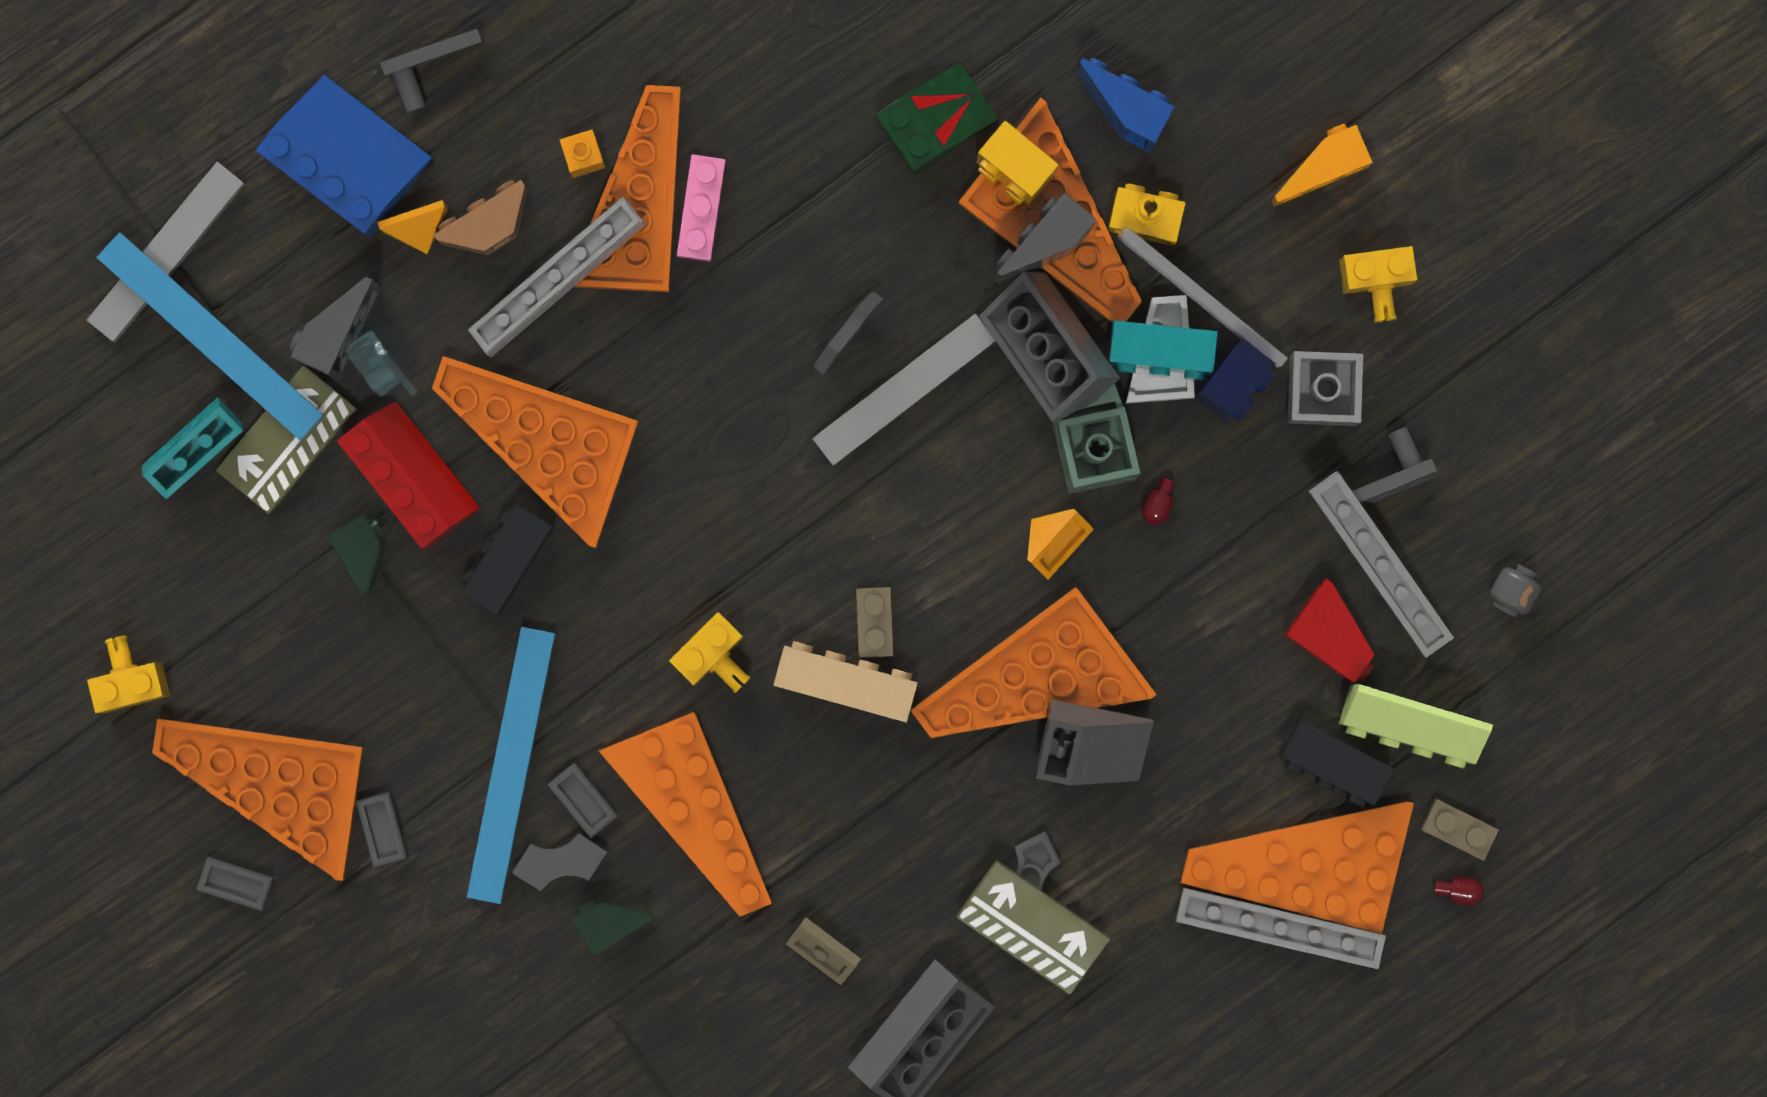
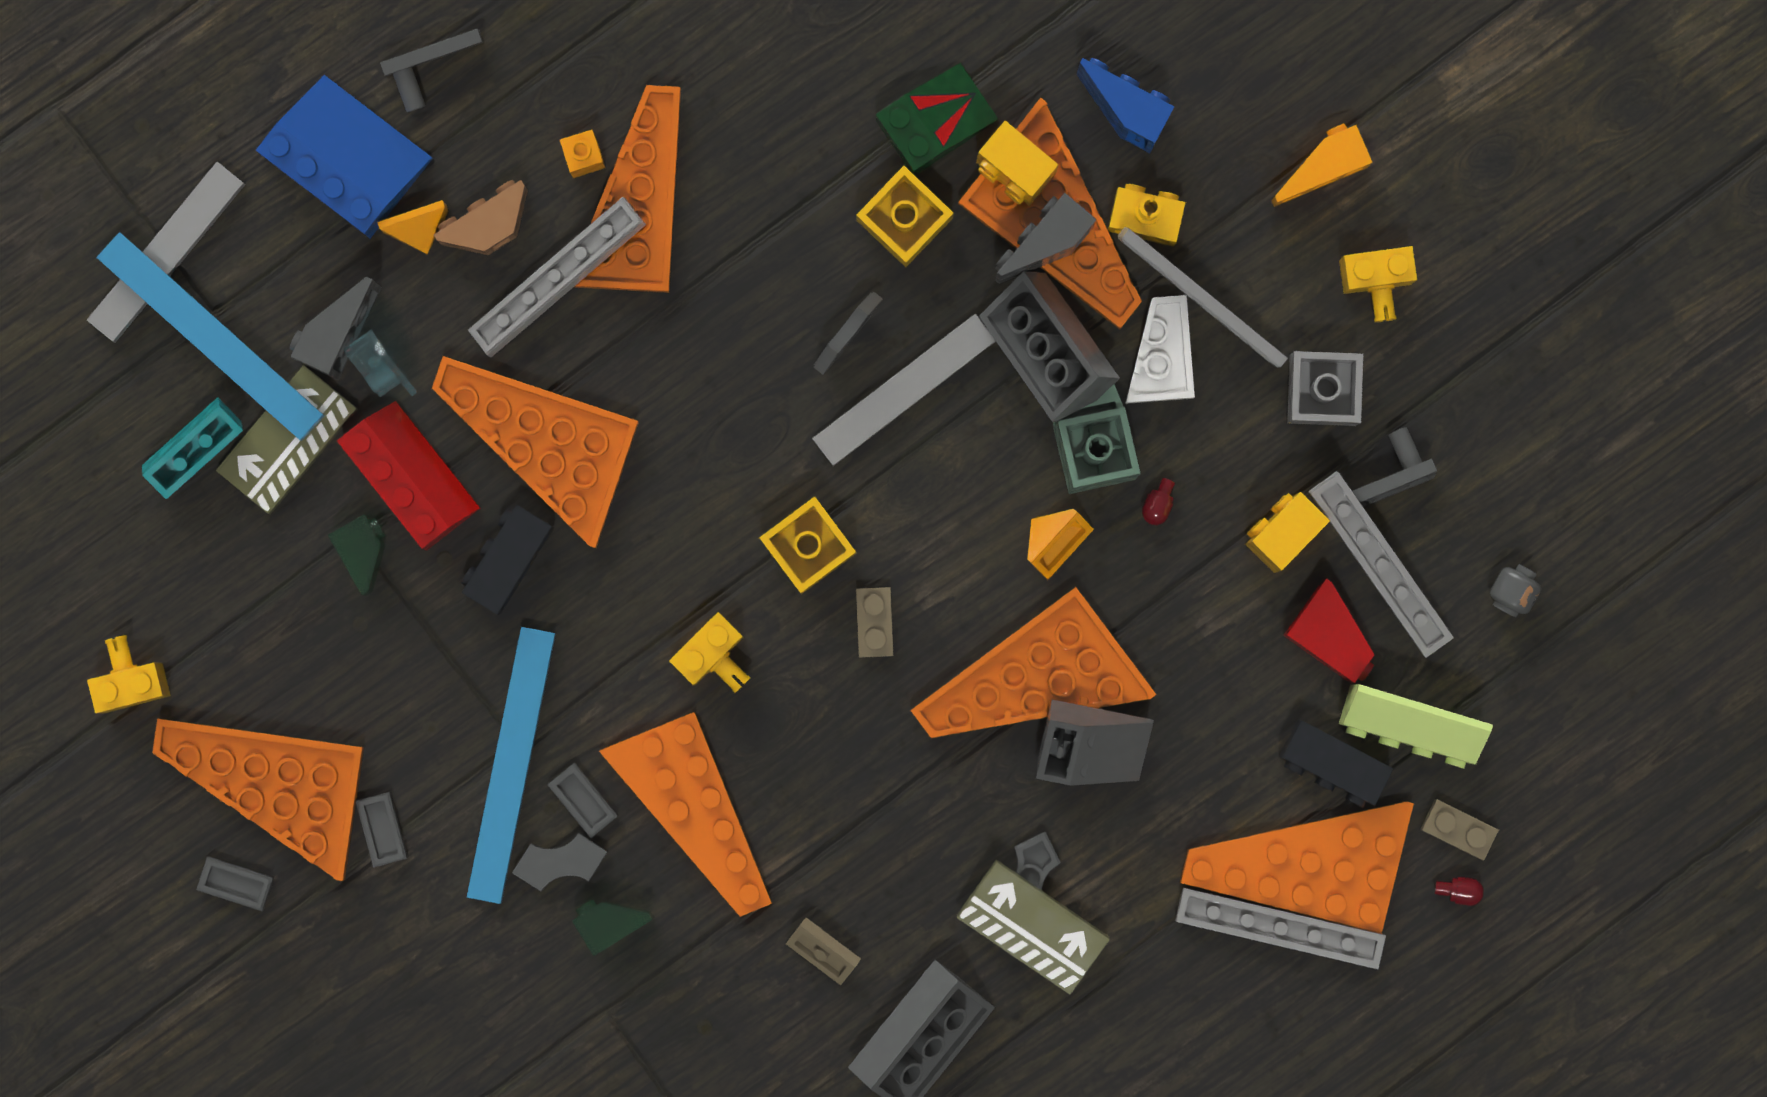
(701, 208): bright pink plate -> none
(808, 545): none -> yellow brick
(846, 683): tan brick -> none
(904, 216): none -> yellow brick
(1162, 349): teal brick -> none
(1235, 381): clear blue brick -> none
(1286, 532): none -> yellow brick

